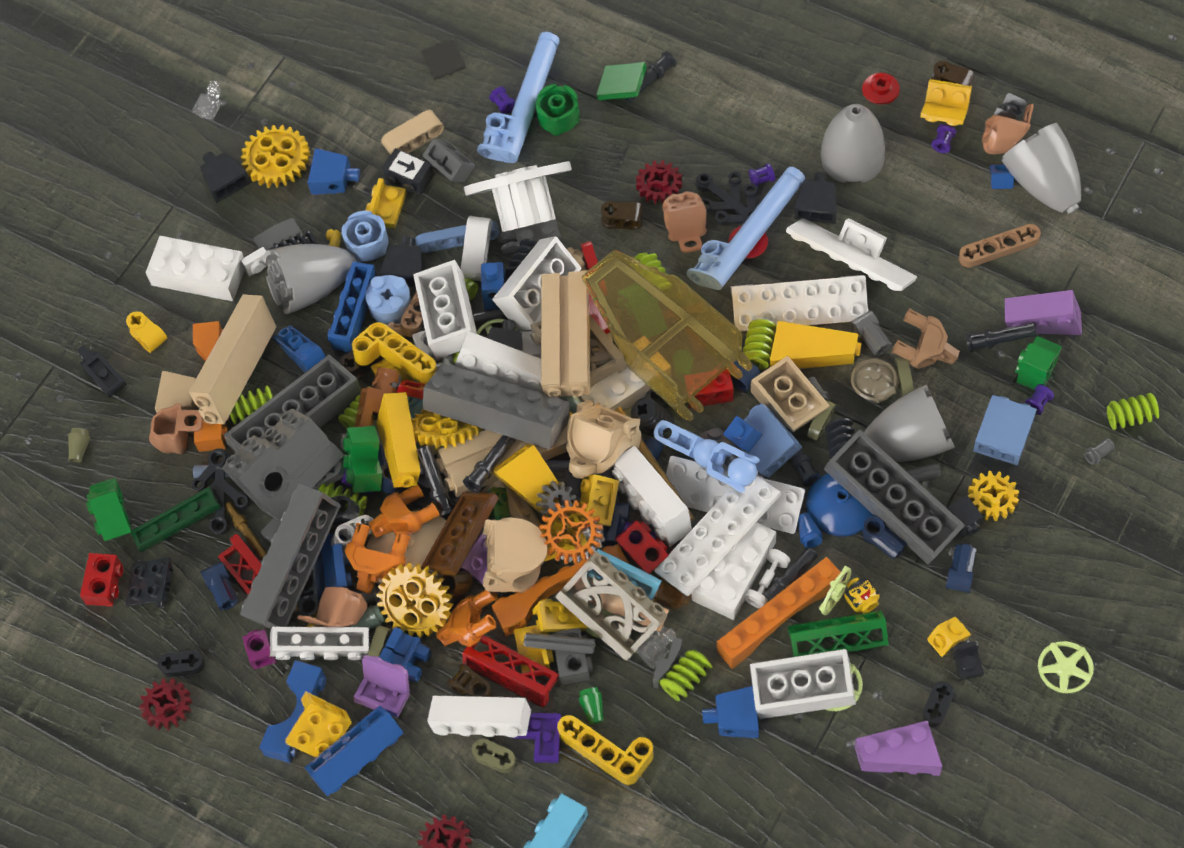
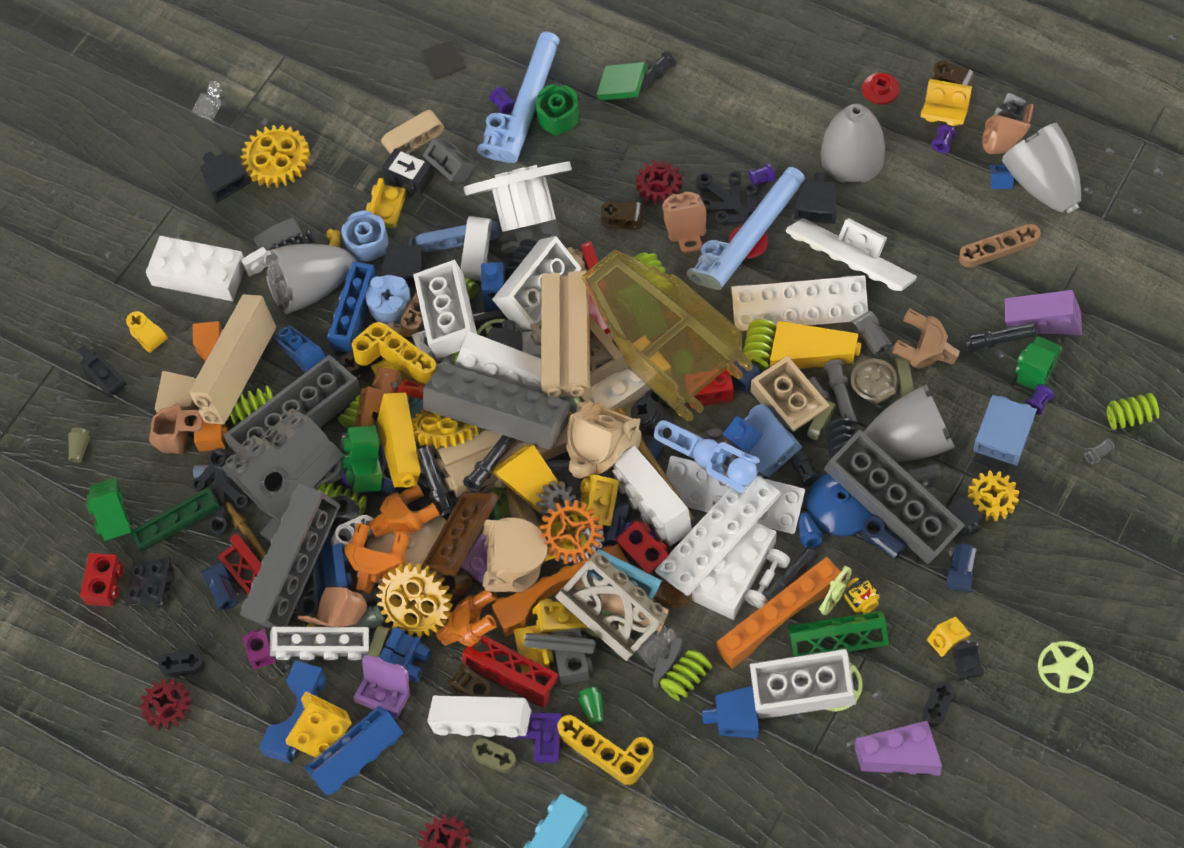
(330, 173): blue torso -> none
(839, 383): none -> dark grey pin

